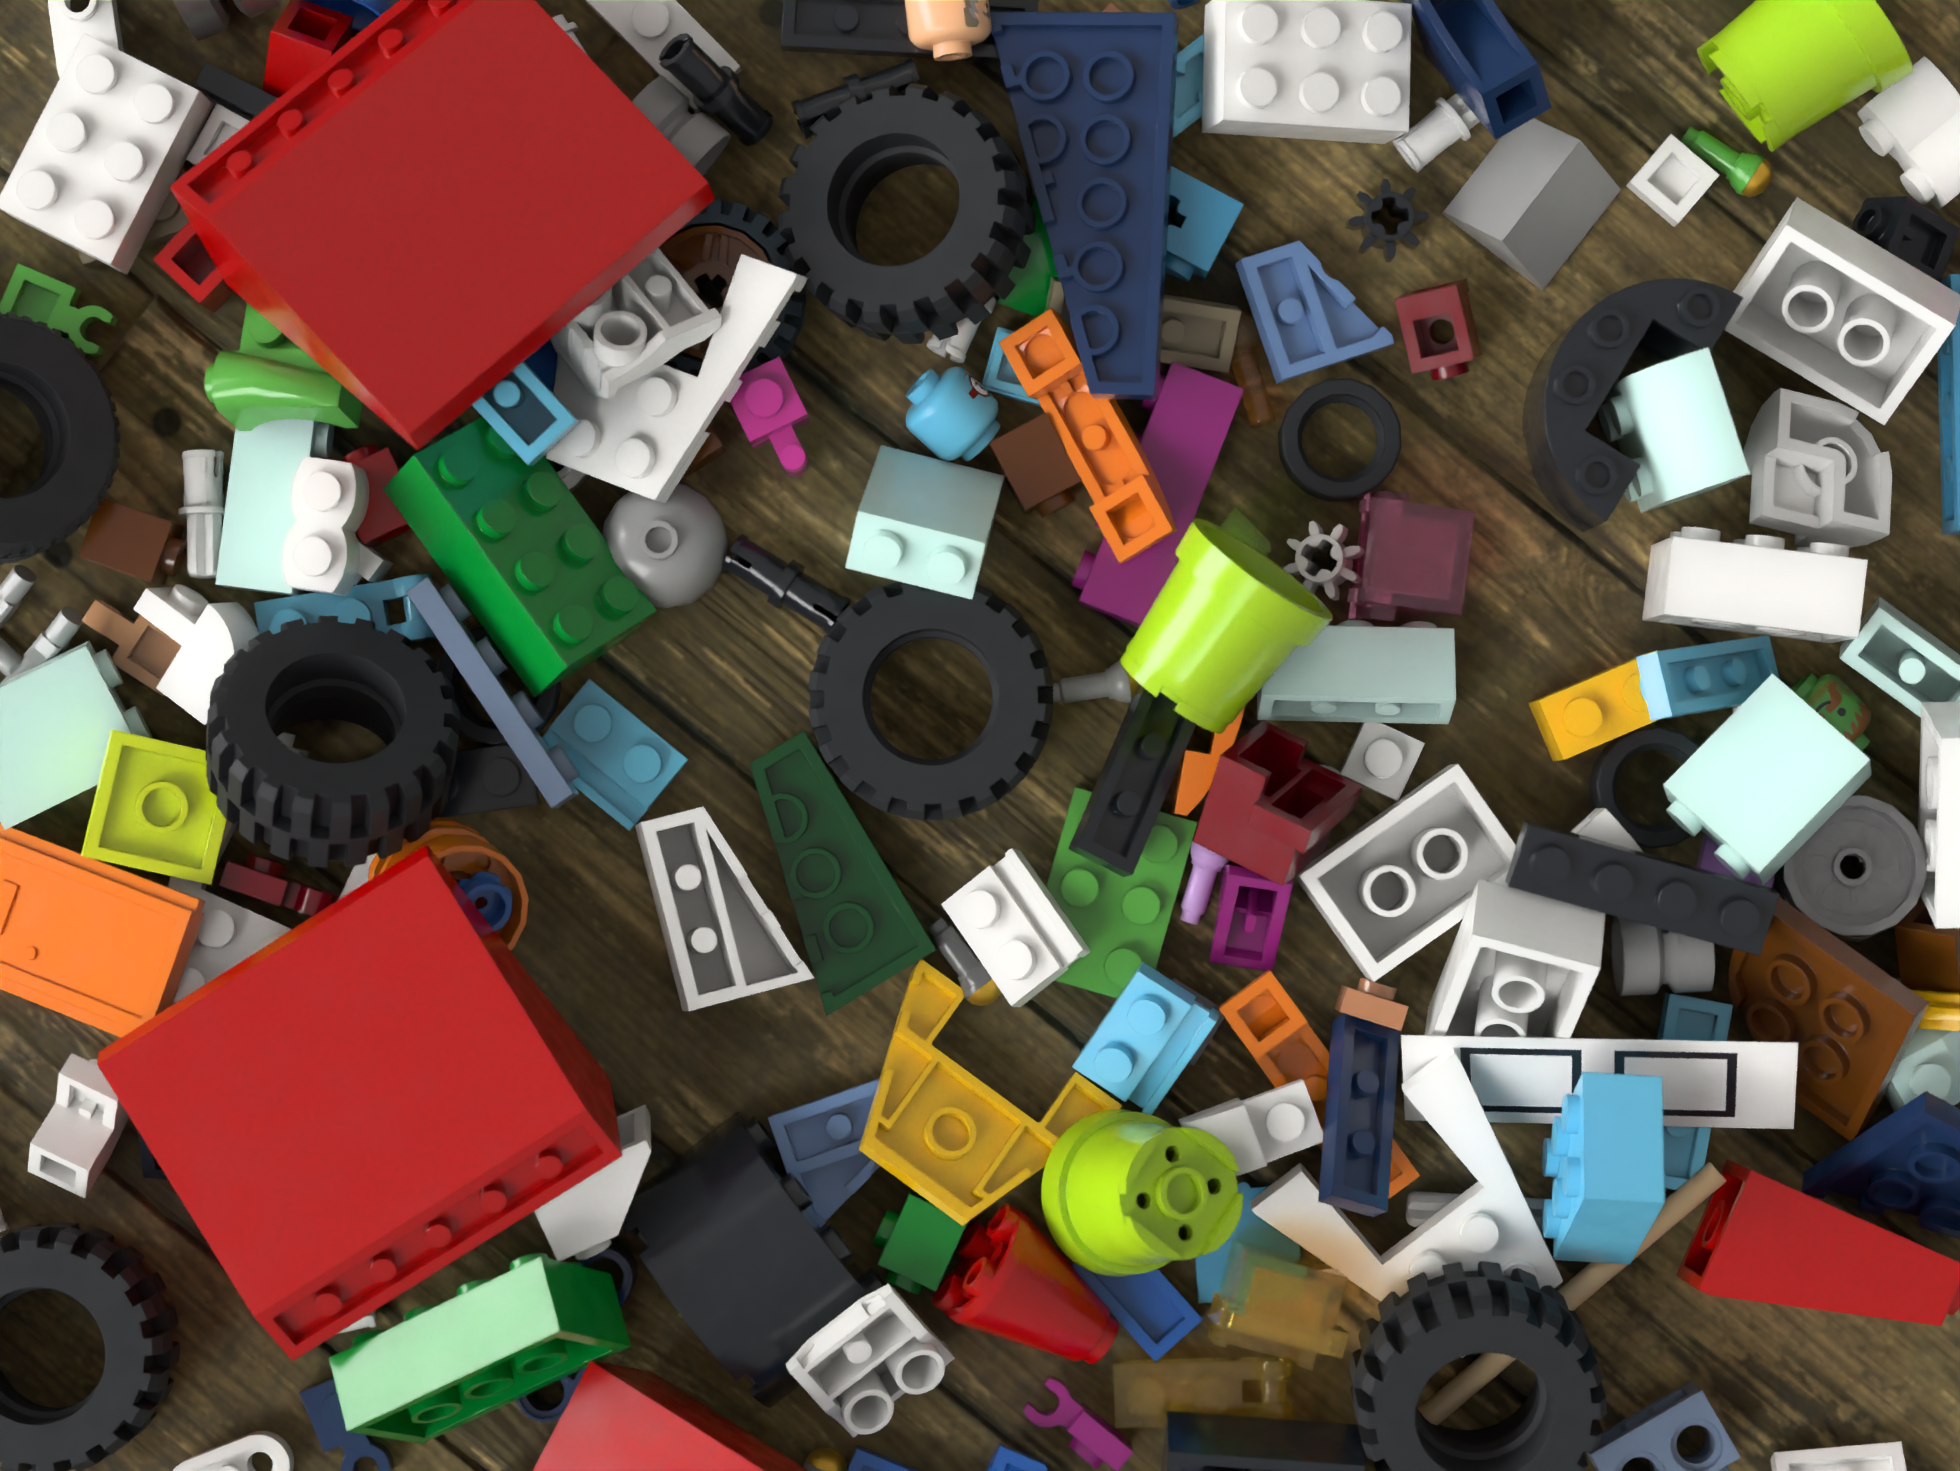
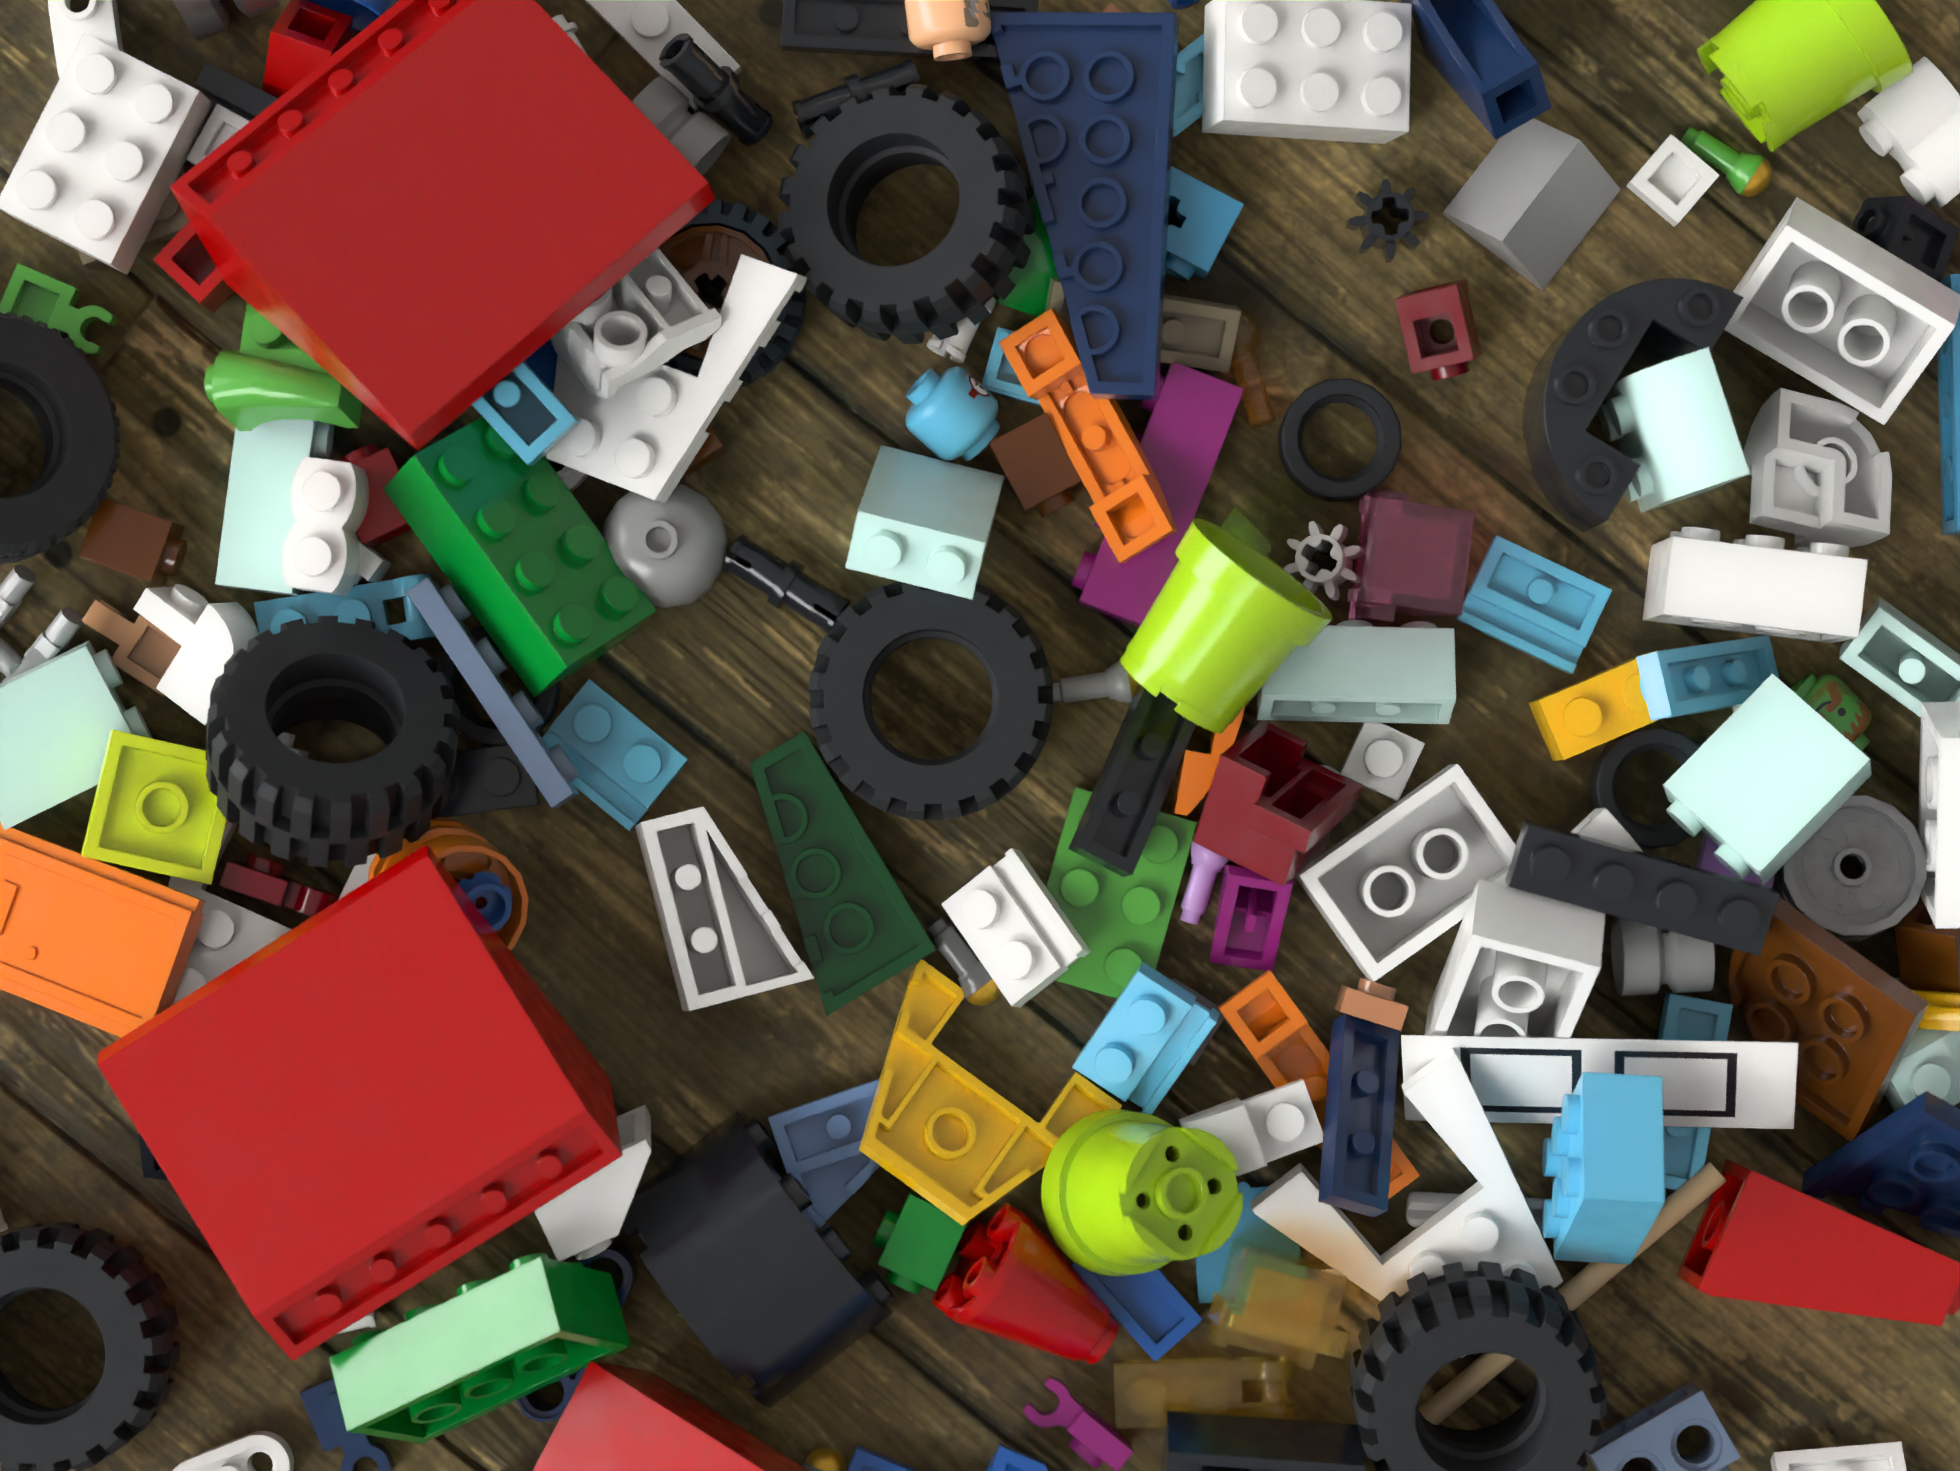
(79, 1128): white brick -> none
(203, 510): white axle -> none
(771, 412): dark pink brick -> none
(869, 1361): white slope -> none
(1304, 313): medium blue wing -> none
(1436, 132): white axle -> none
(1533, 604): none -> medium azure plate

